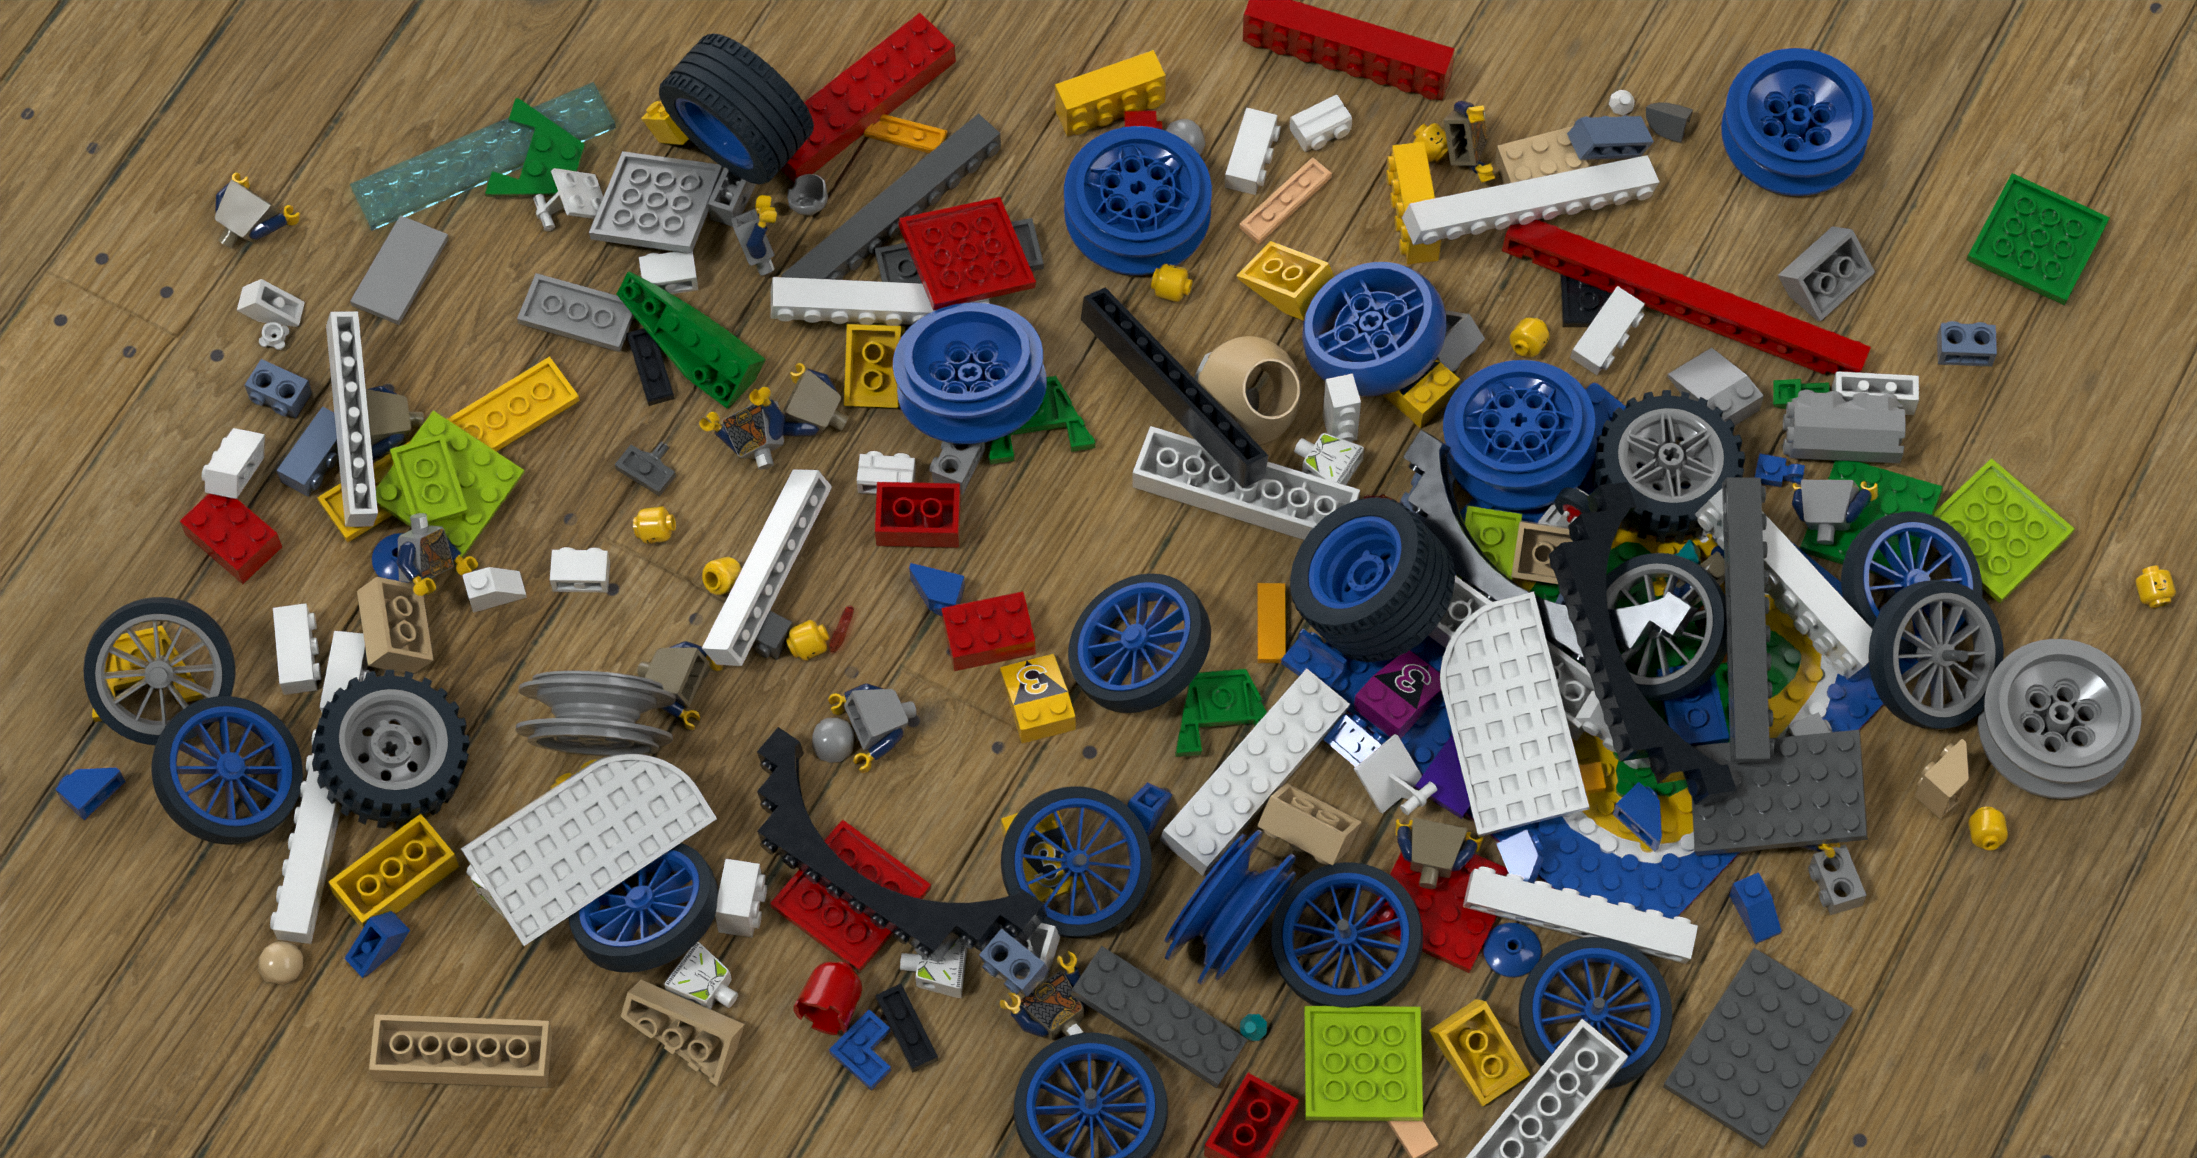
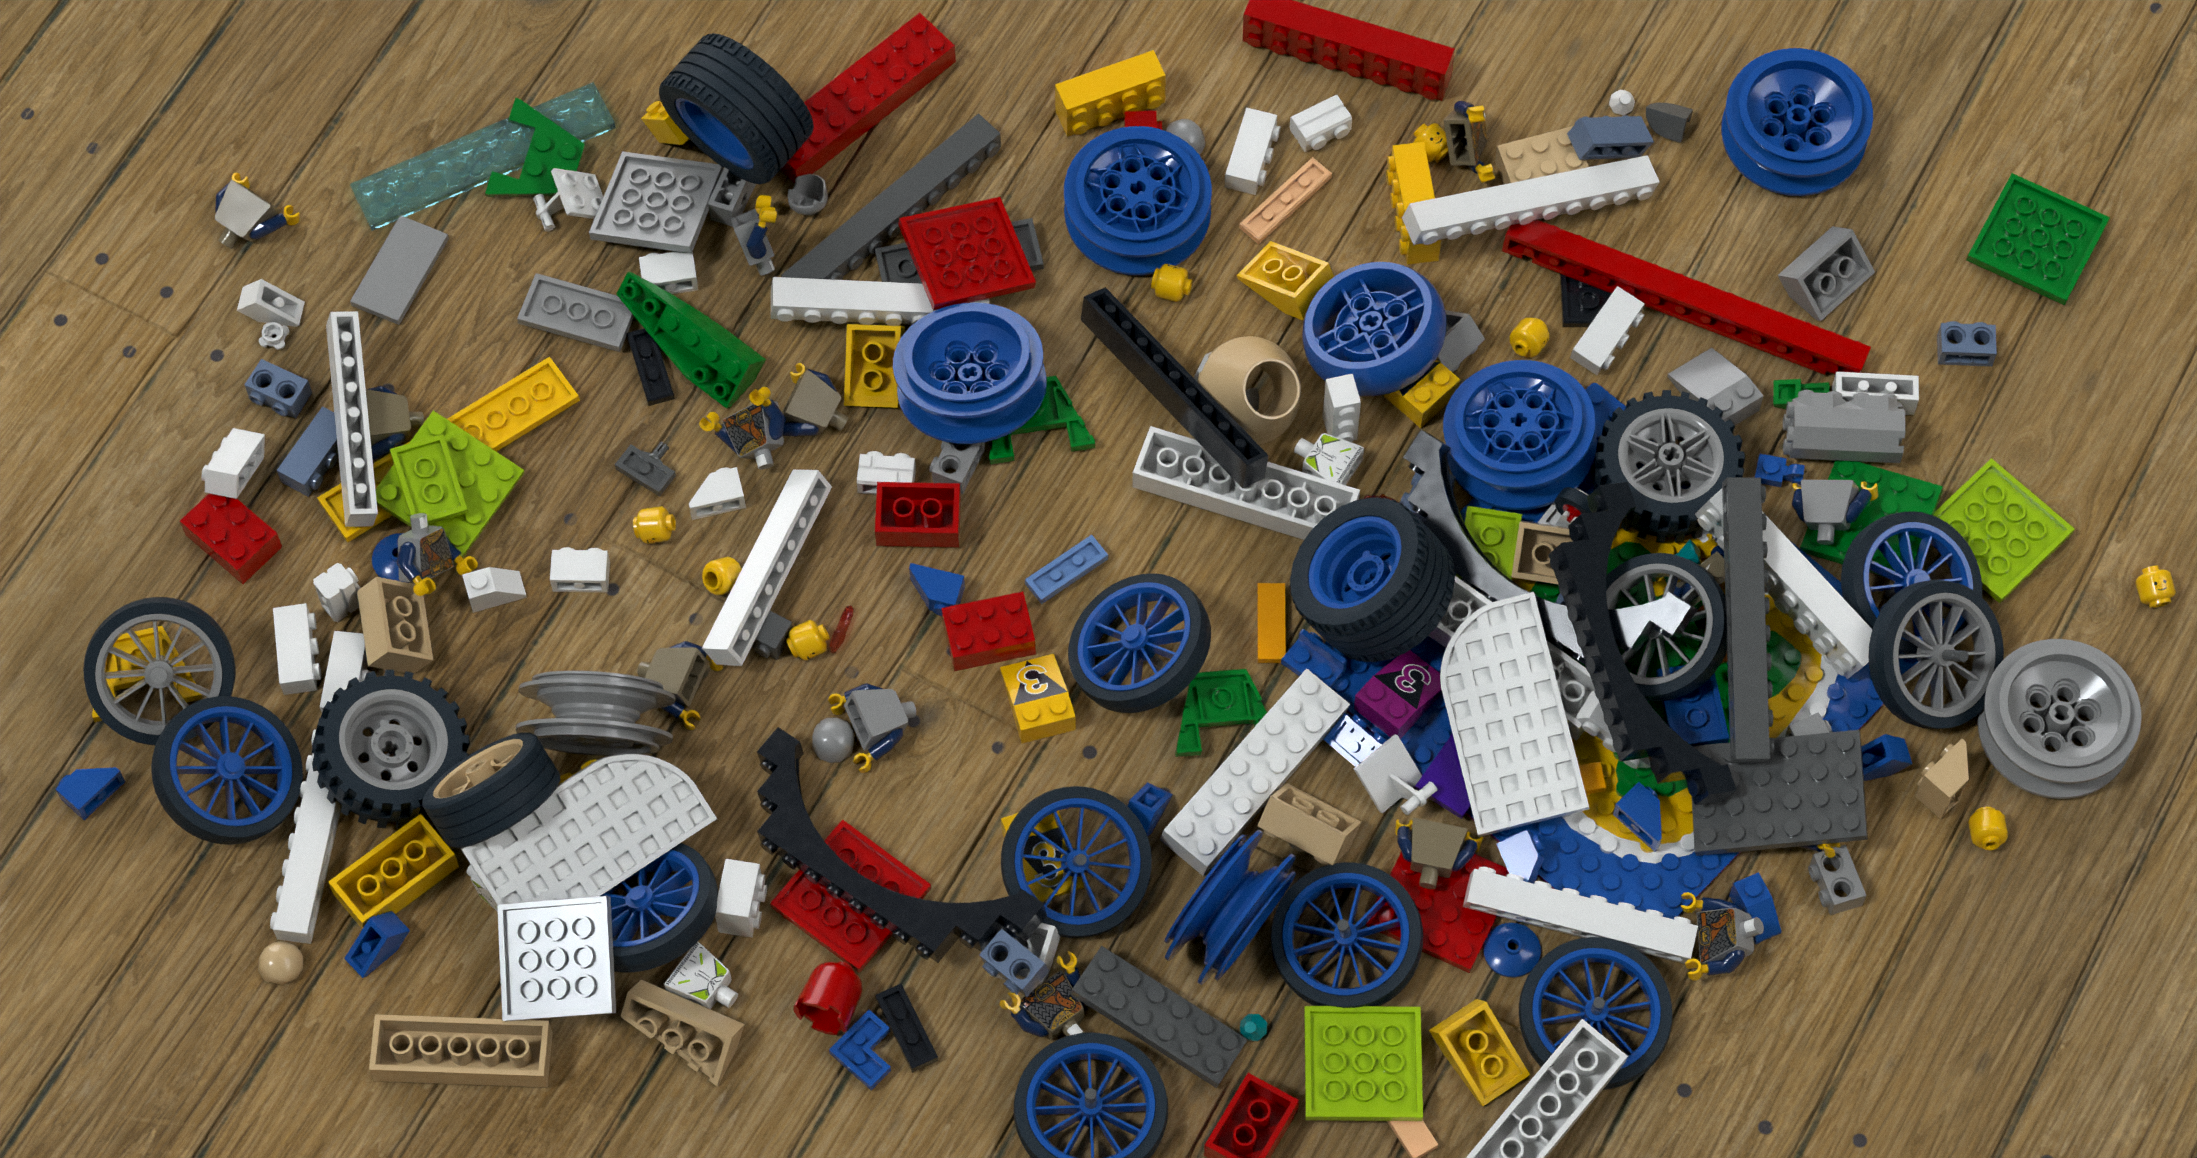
(337, 591): none -> white brick
(491, 790): none -> black wheel
(556, 958): none -> plate
(718, 494): none -> white slope
(906, 133): light orange tile -> none
(939, 977): white torso -> none
(1066, 569): none -> medium blue plate
(1723, 935): none -> torso
(1758, 1048): dark grey plate -> none
(1884, 757): none -> blue slope

